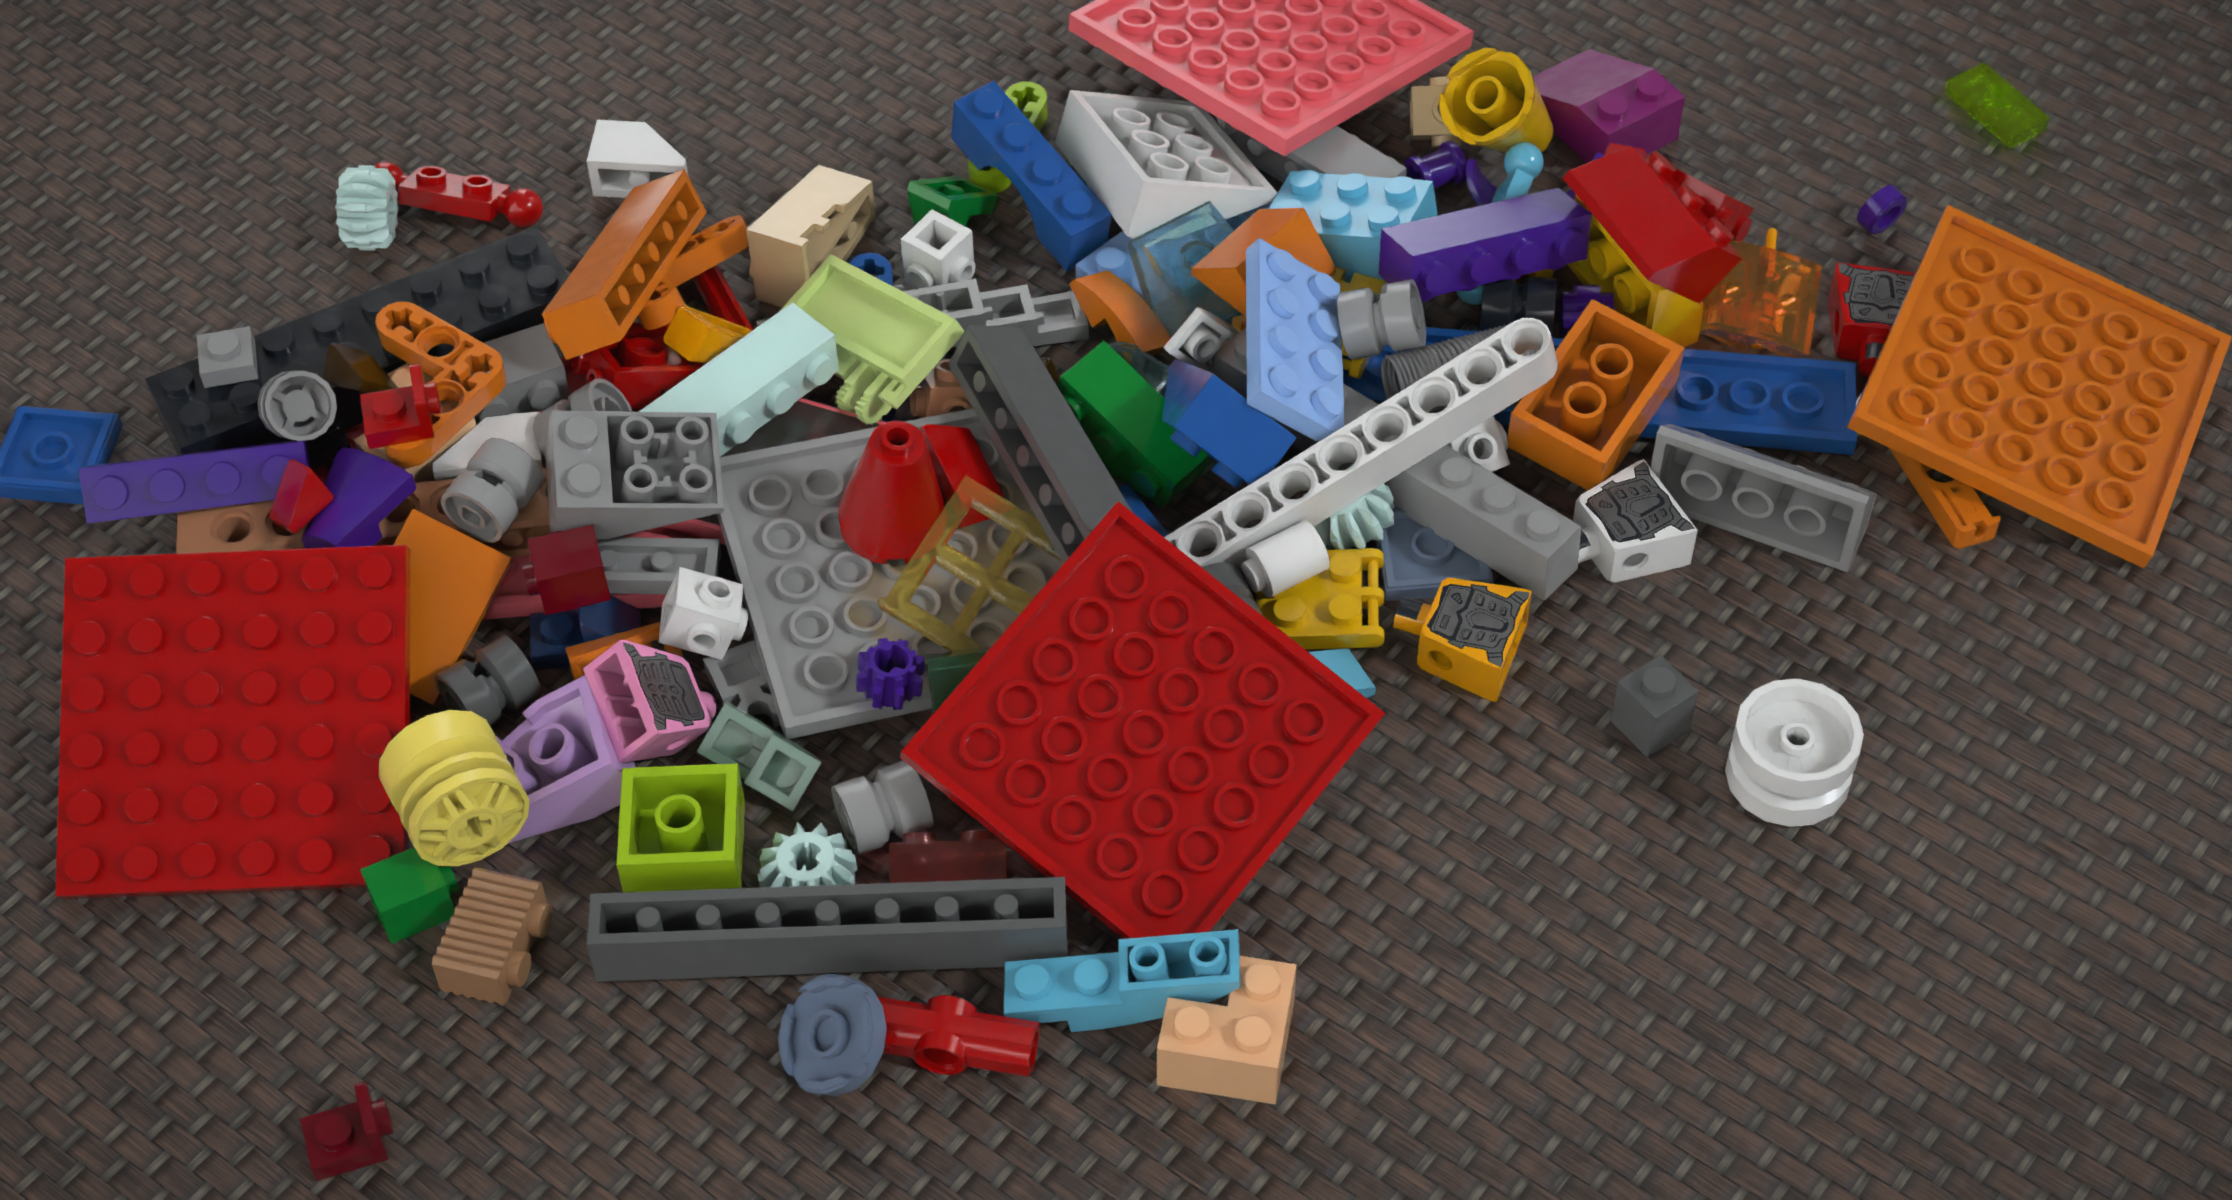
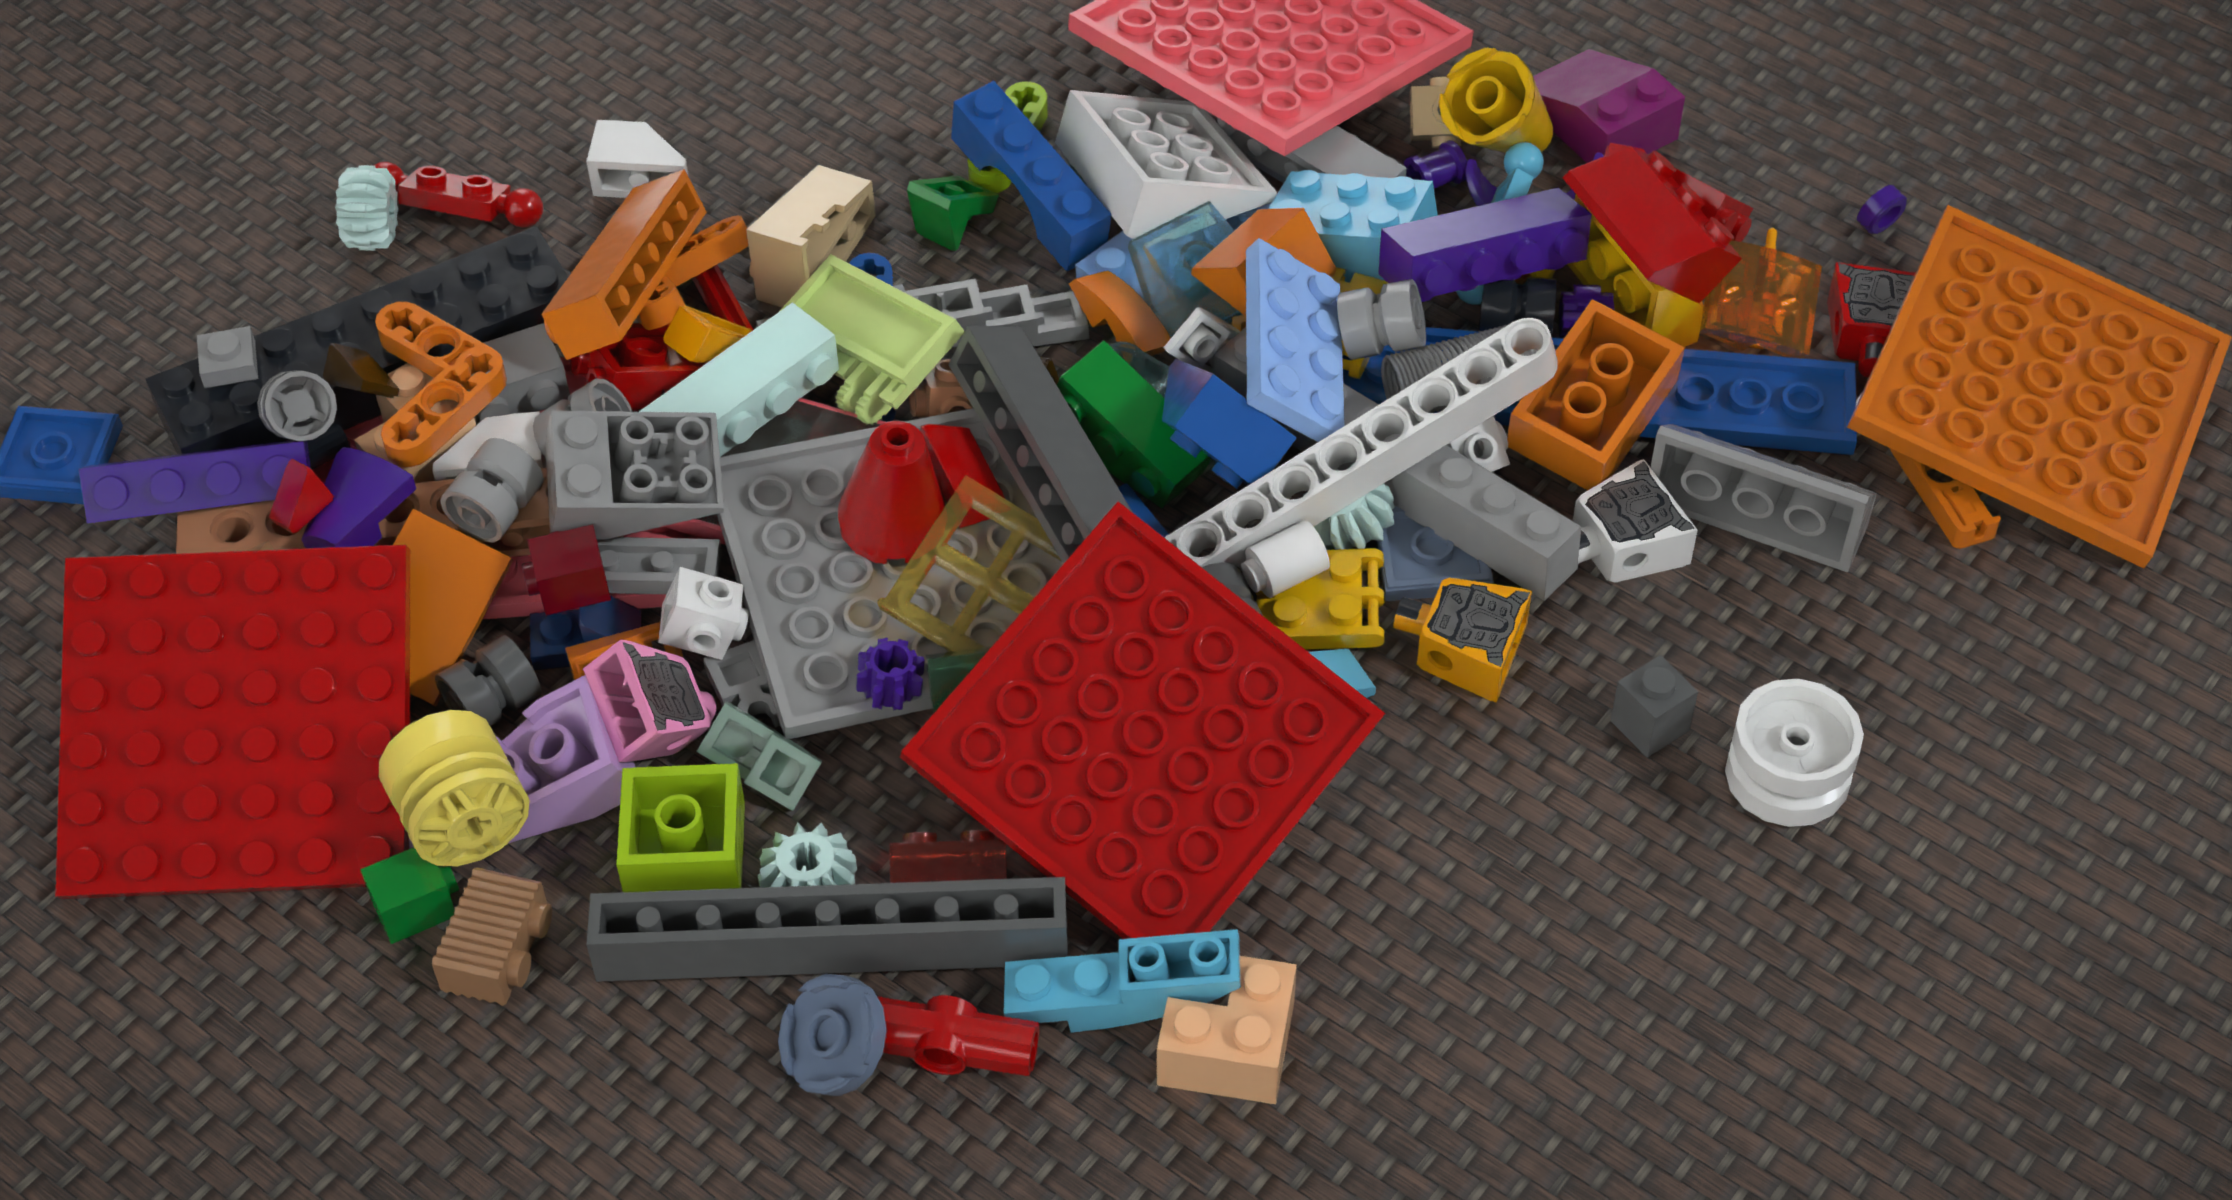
(347, 1135): dark red bracket -> none
(401, 413): red bracket -> none
(875, 809): light grey wheel -> none
(937, 252): white brick -> none
(1997, 105): clear neon green plate -> none

